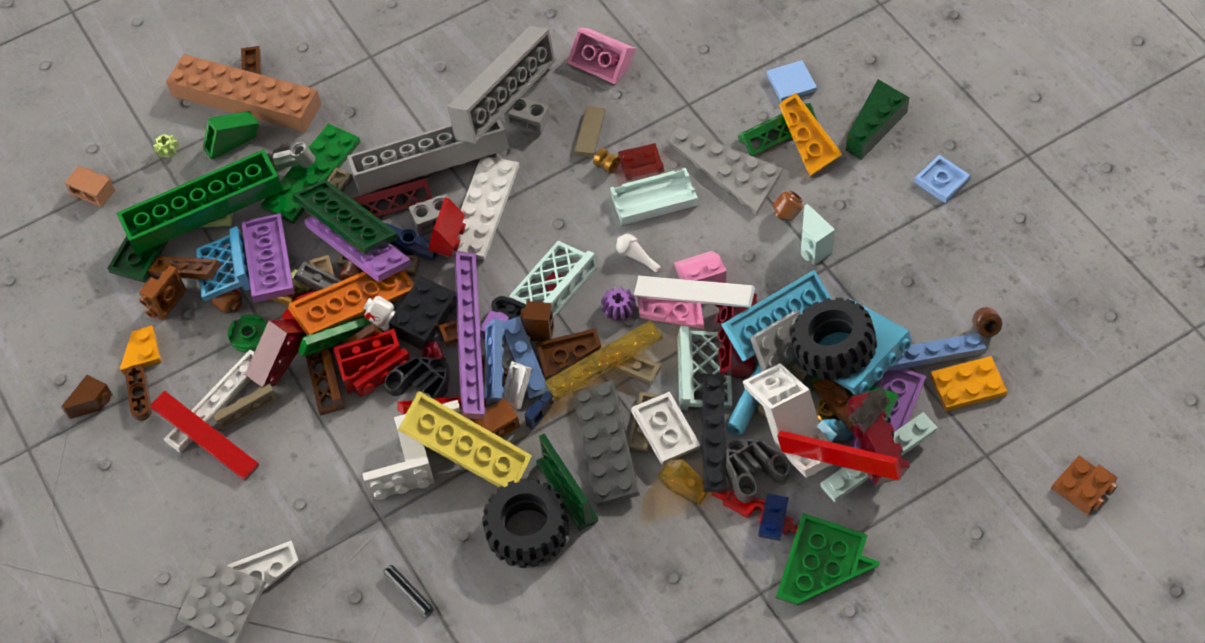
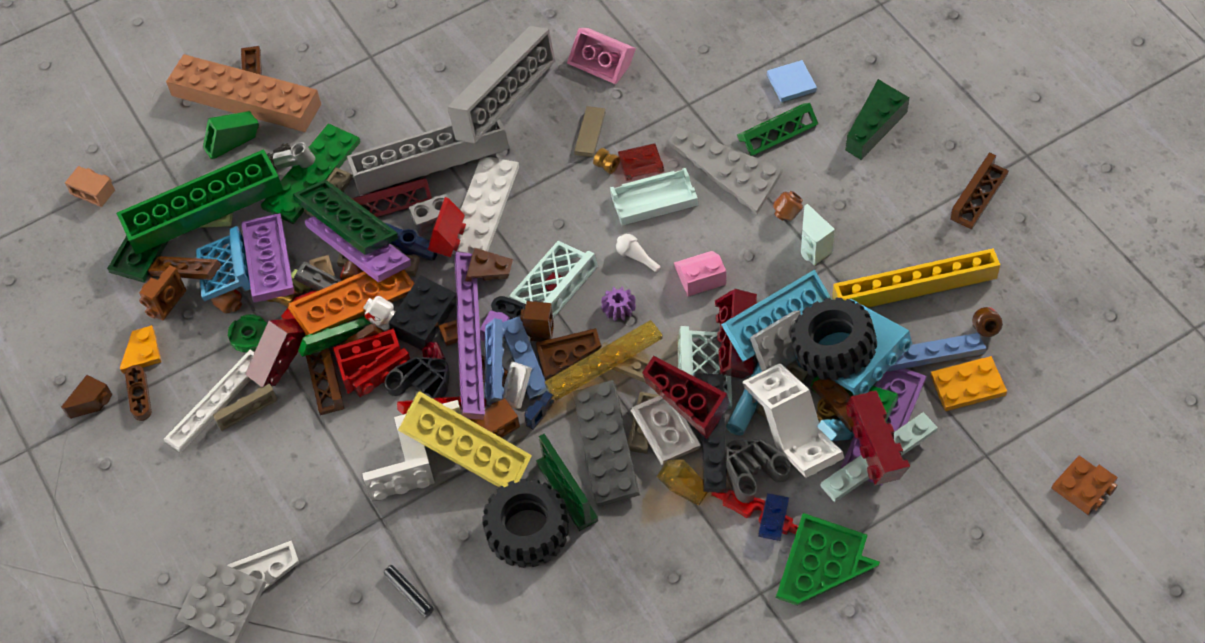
(166, 146): yellowish green gear -> none
(204, 435): red tile -> none
(488, 266): none -> reddish brown wing
(528, 115): light grey brick -> none
(671, 312): bright pink wing -> none
(691, 397): none -> dark red wedge
(694, 291): white tile -> none
(810, 138): light orange wing -> none
(840, 455): red tile -> none
(872, 407): clear smoke hinge -> none
(920, 279): none -> yellow brick
(942, 179): light blue tile -> none
(973, 187): none -> reddish brown fence

